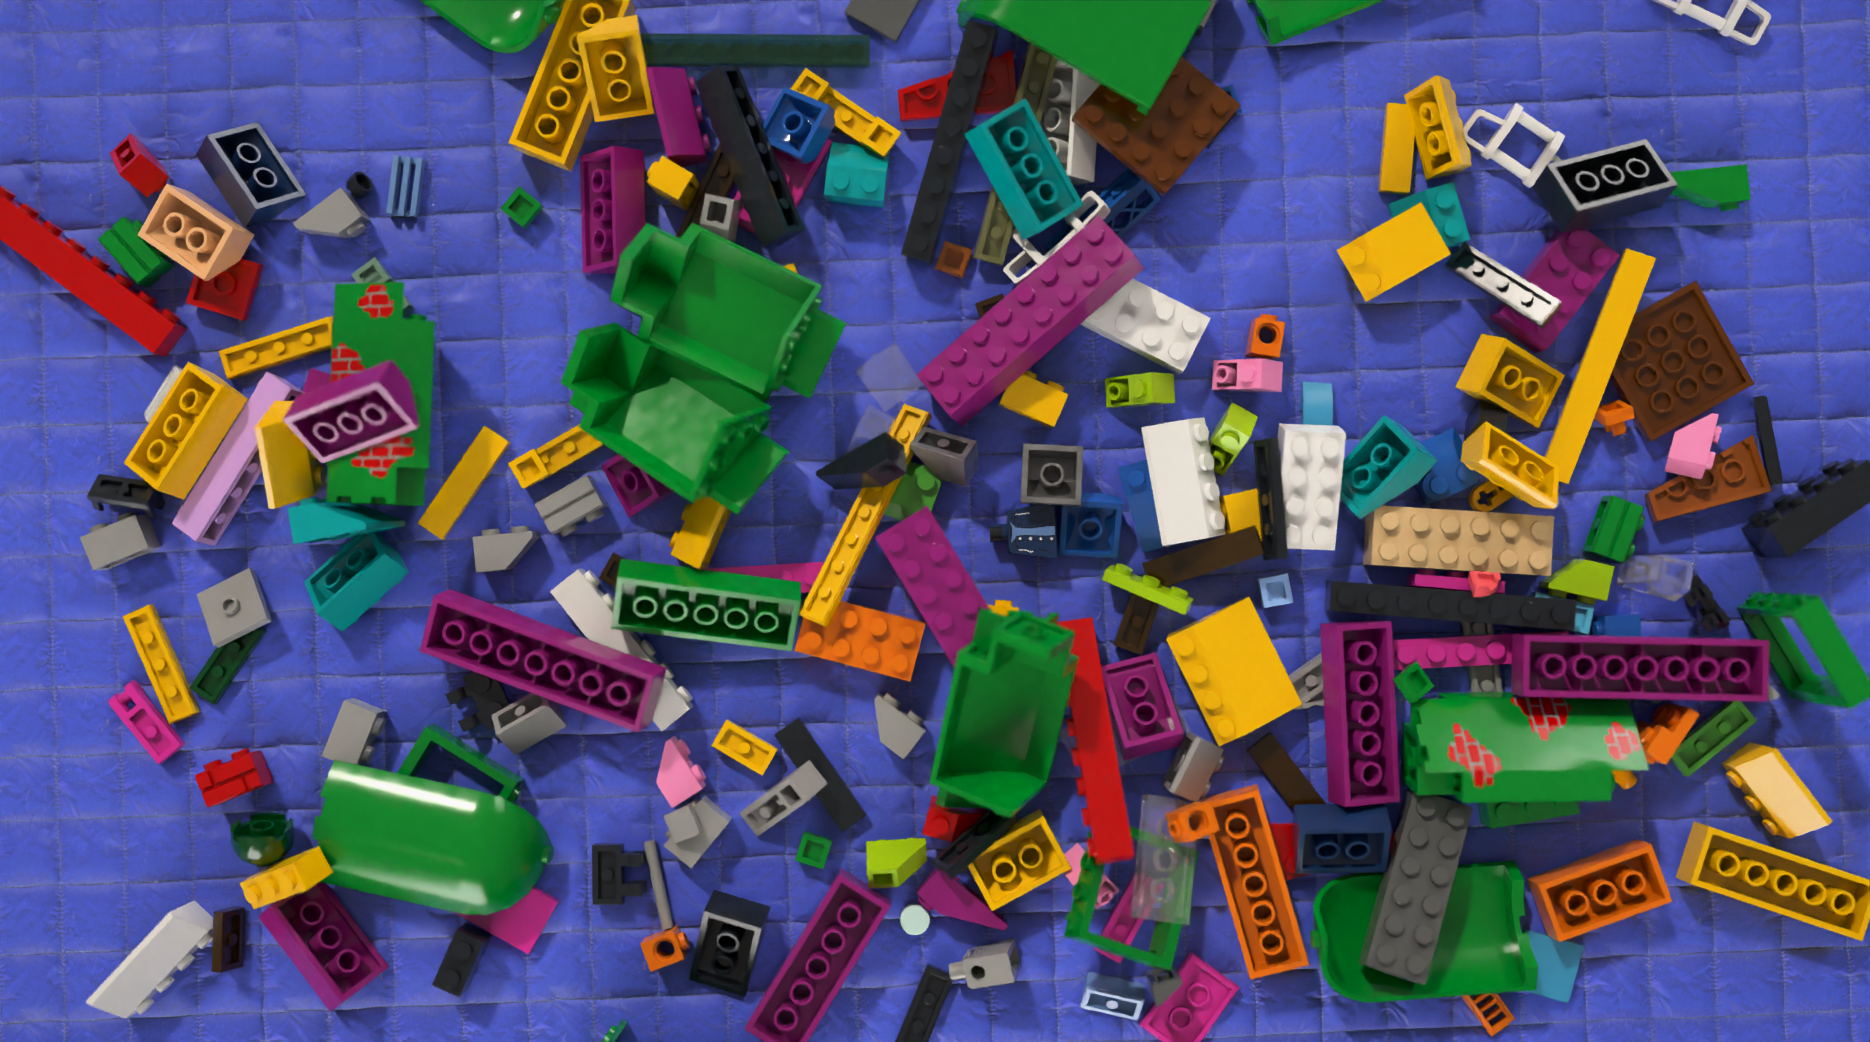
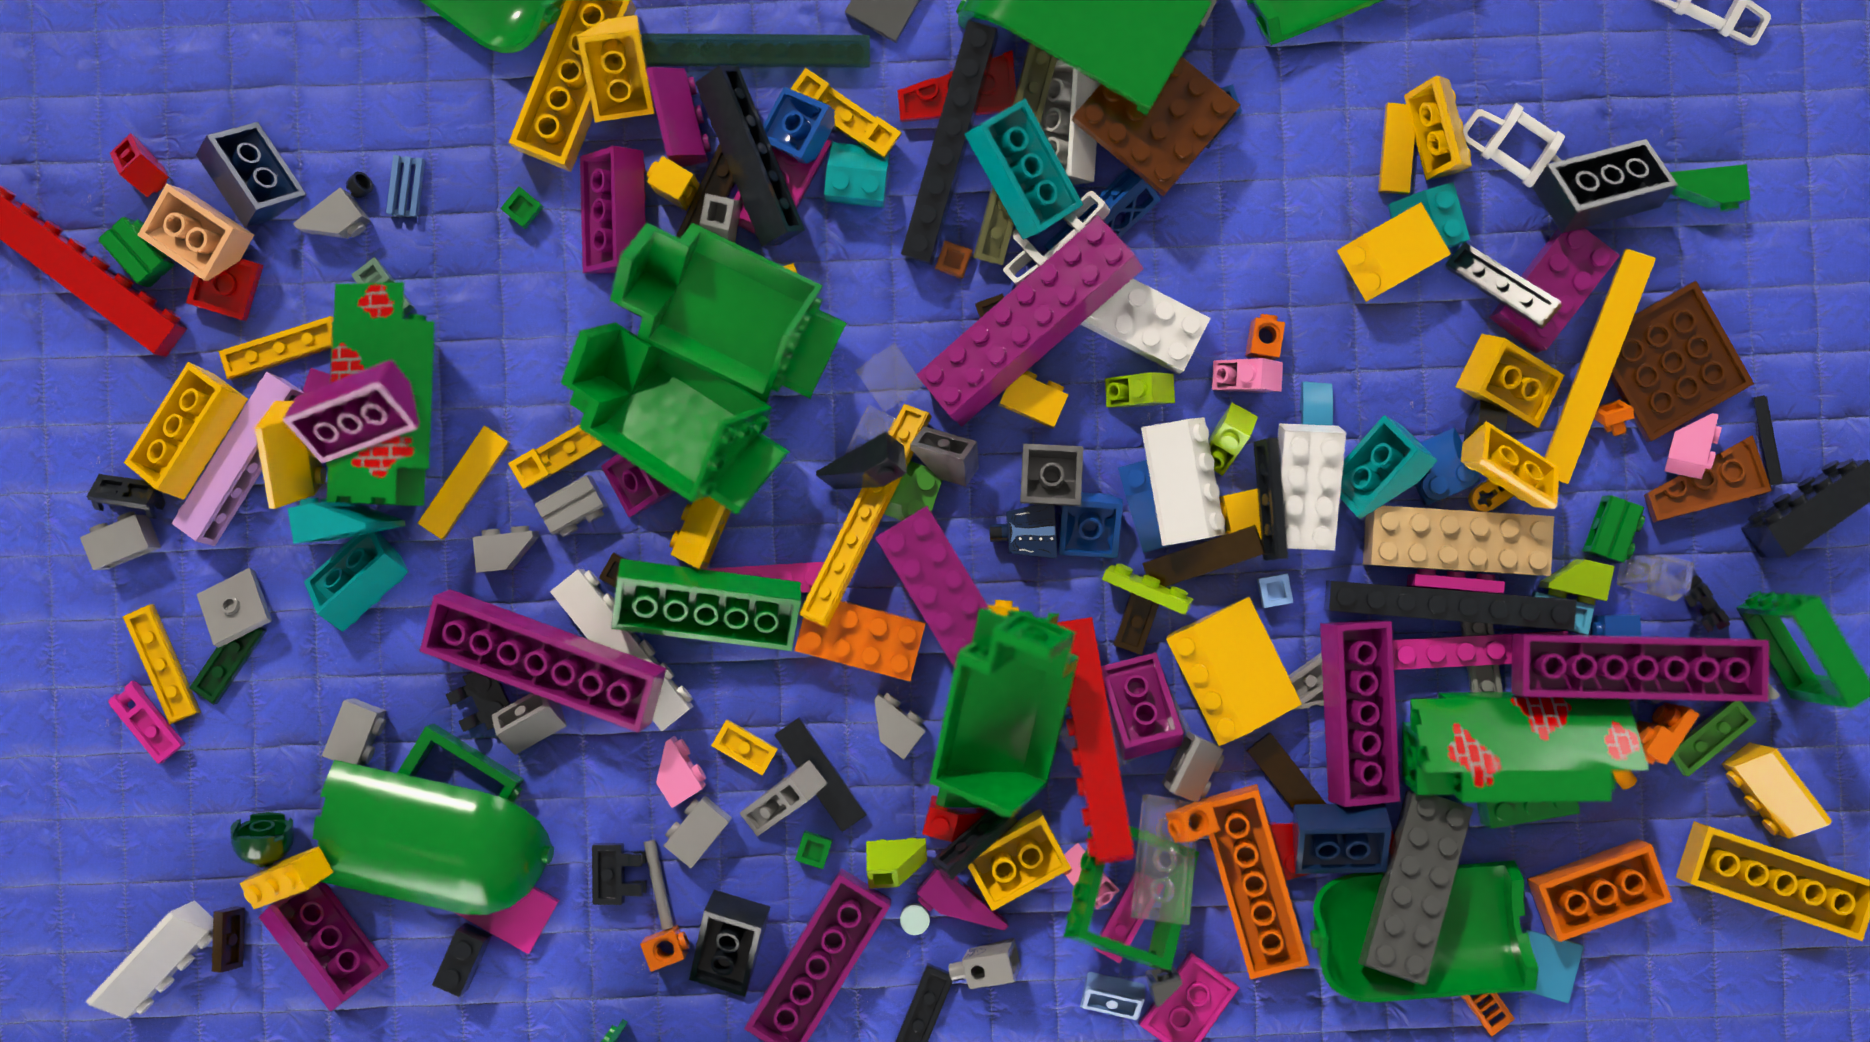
(162, 392): white tile -> none
(234, 778): red brick -> none
(683, 823): light grey slope -> none
(1413, 682): green plate -> none
(1483, 583): coral tile -> none

